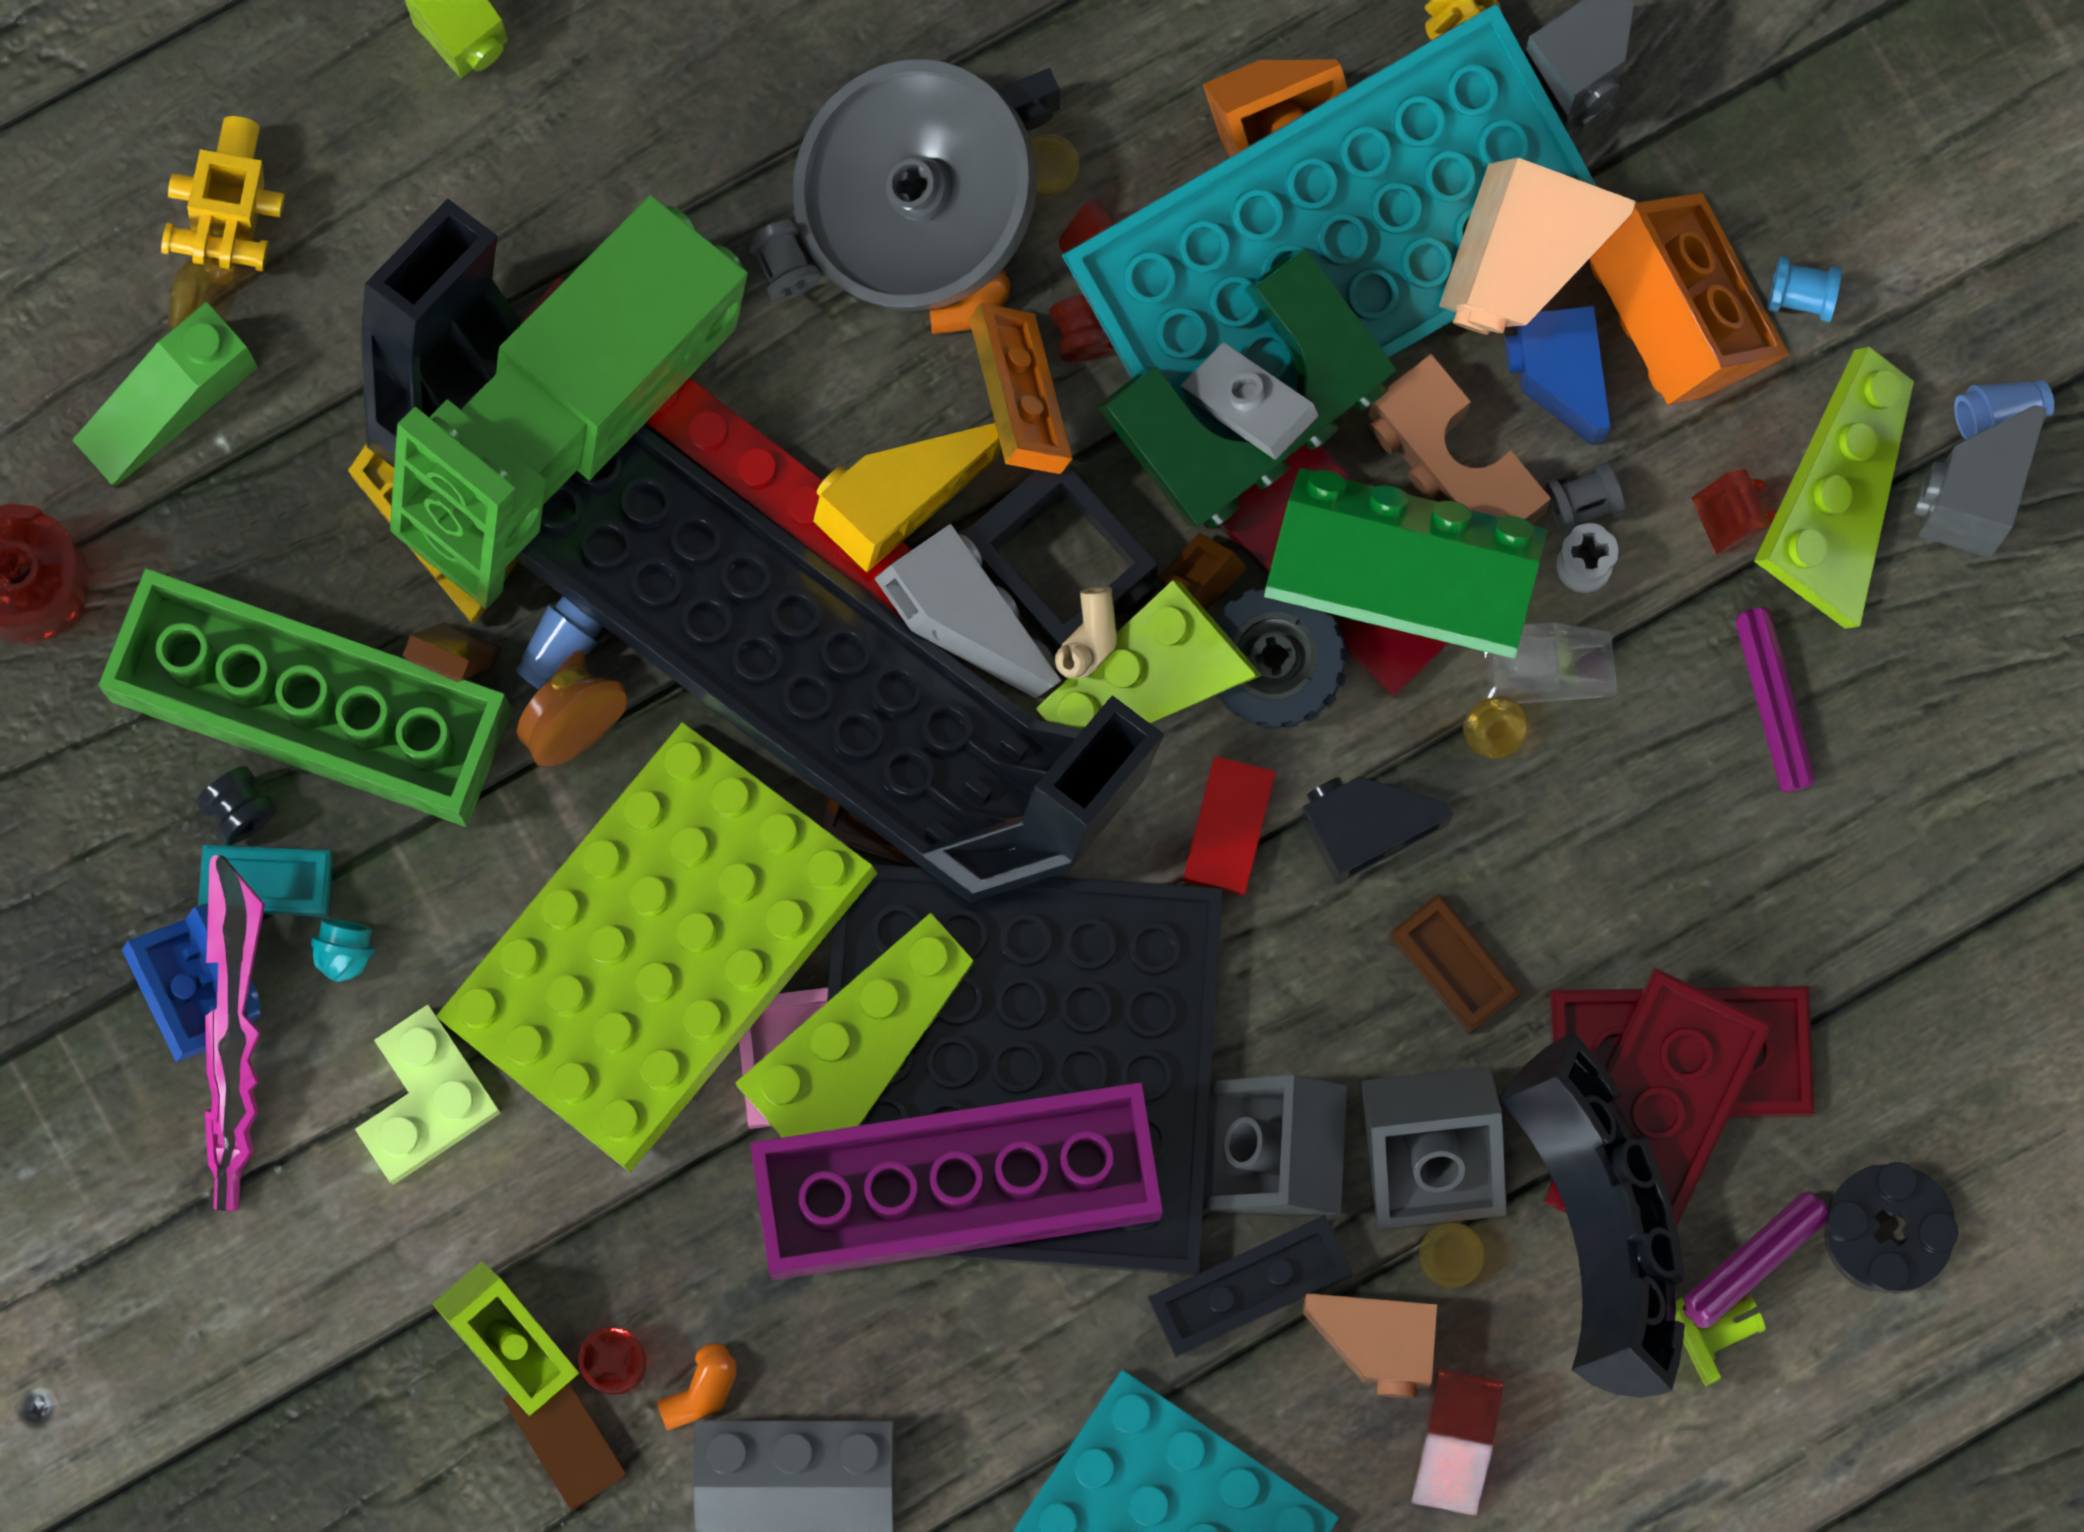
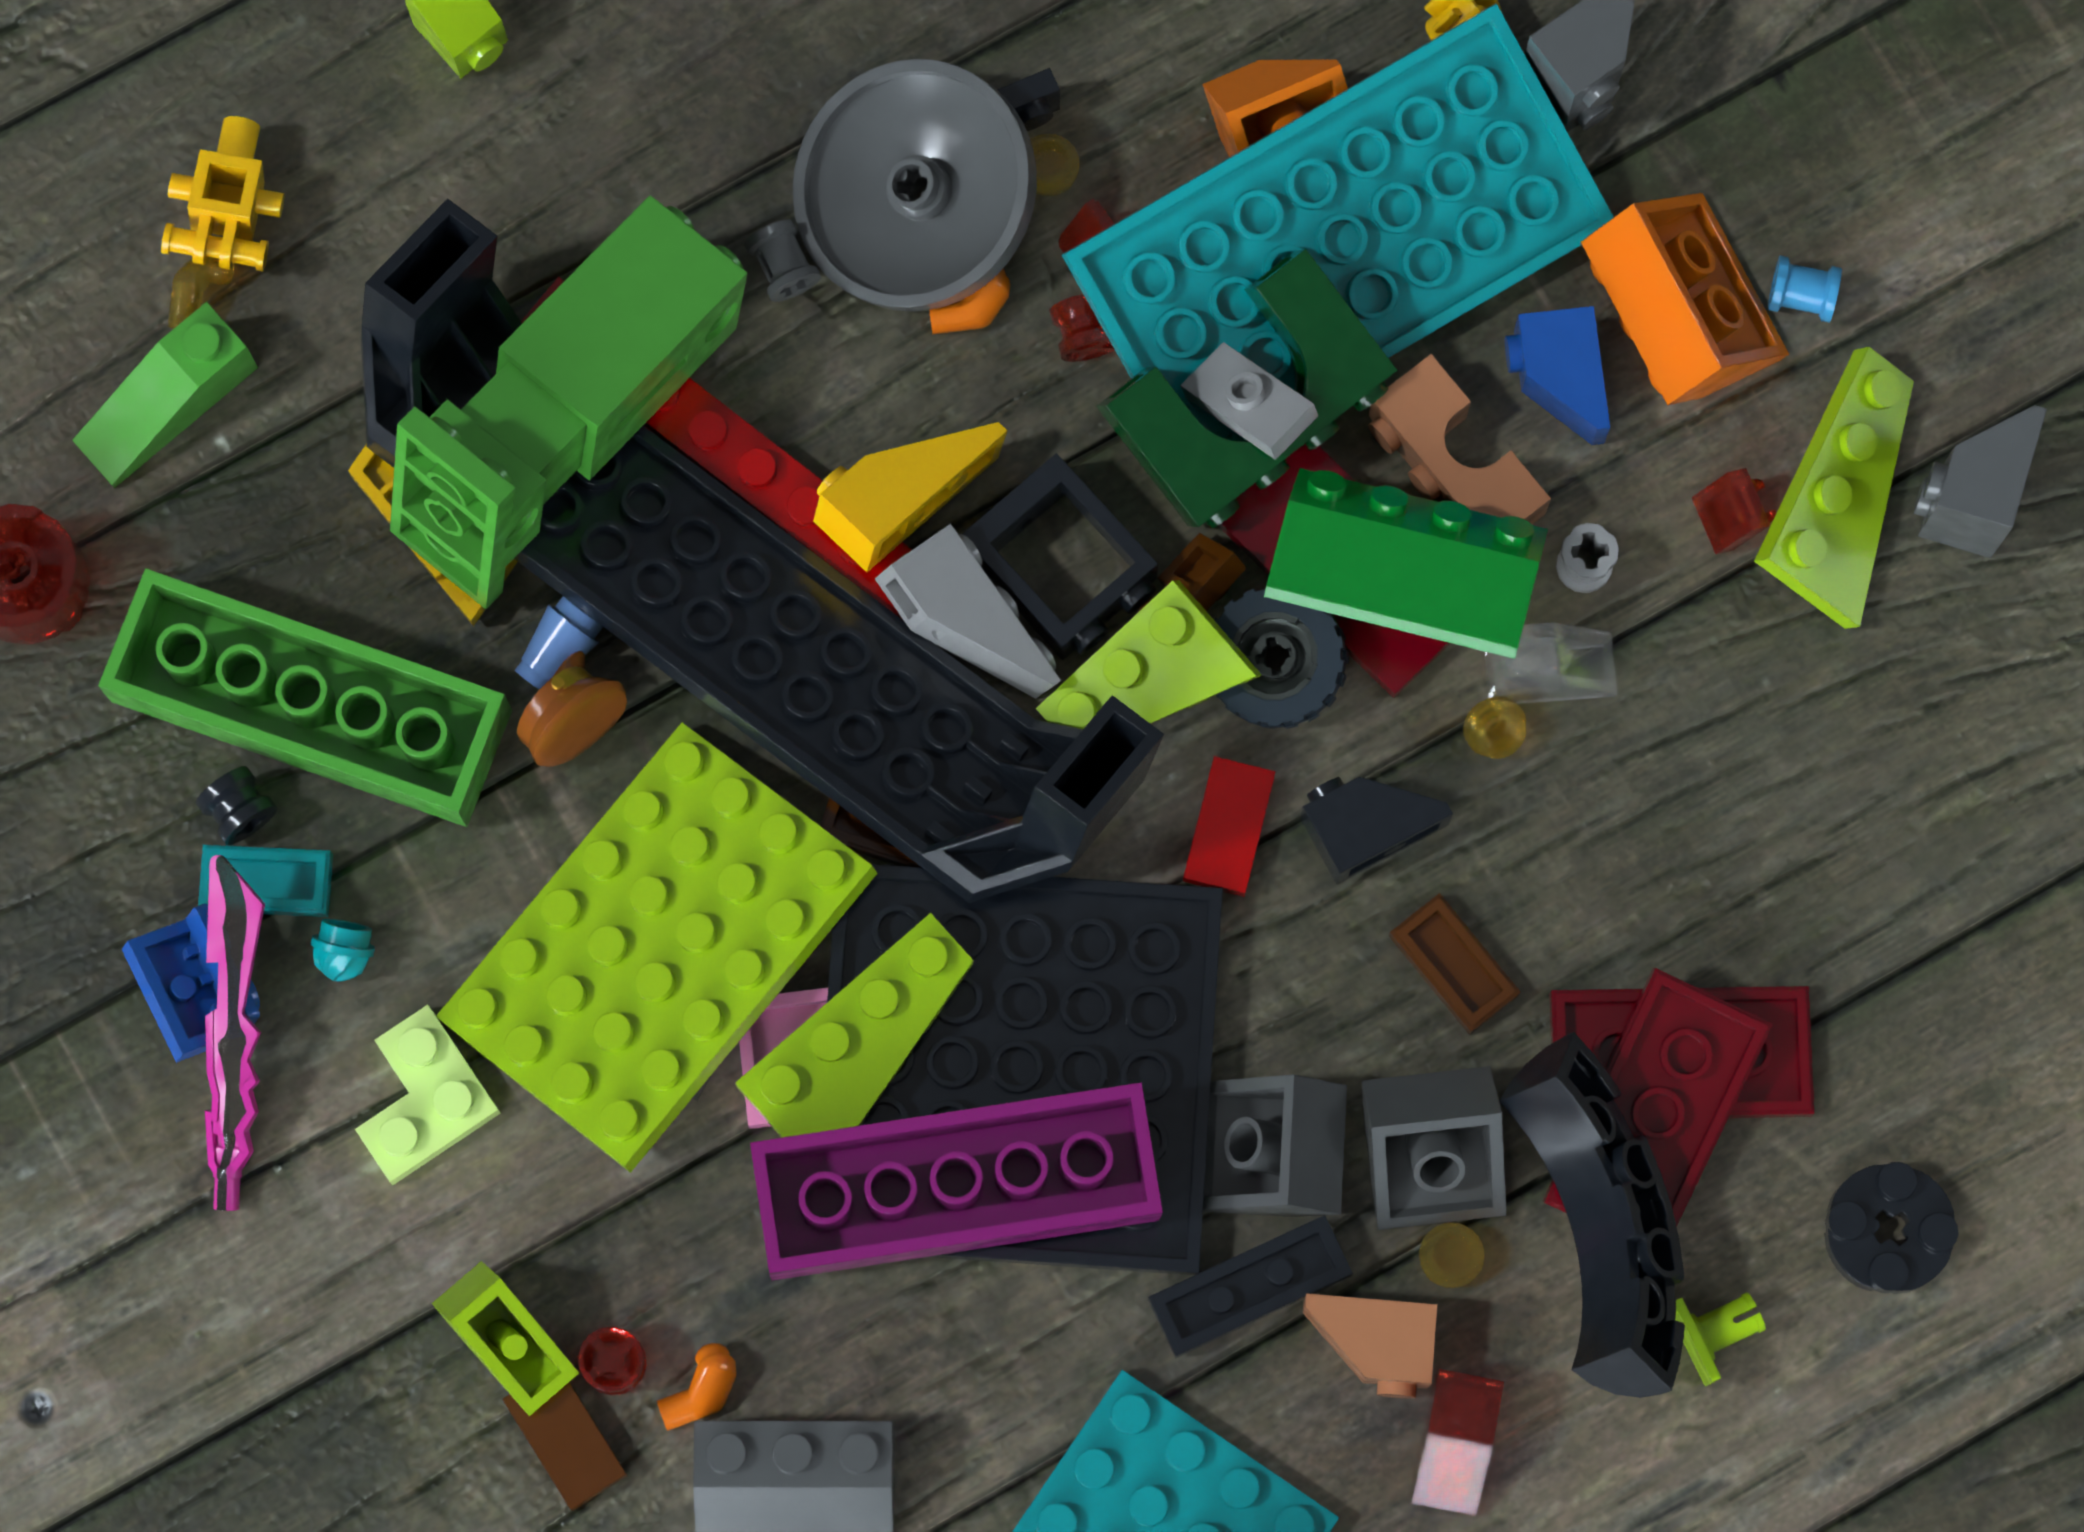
(451, 652): reddish brown tile -> none
(1020, 388): orange plate -> none
(1093, 638): tan arm -> none
(1526, 243): light nougat slope -> none
(1586, 499): dark grey bush -> none
(1755, 1260): magenta axle -> none
(1775, 699): magenta axle -> none
(1993, 403): medium blue cone -> none

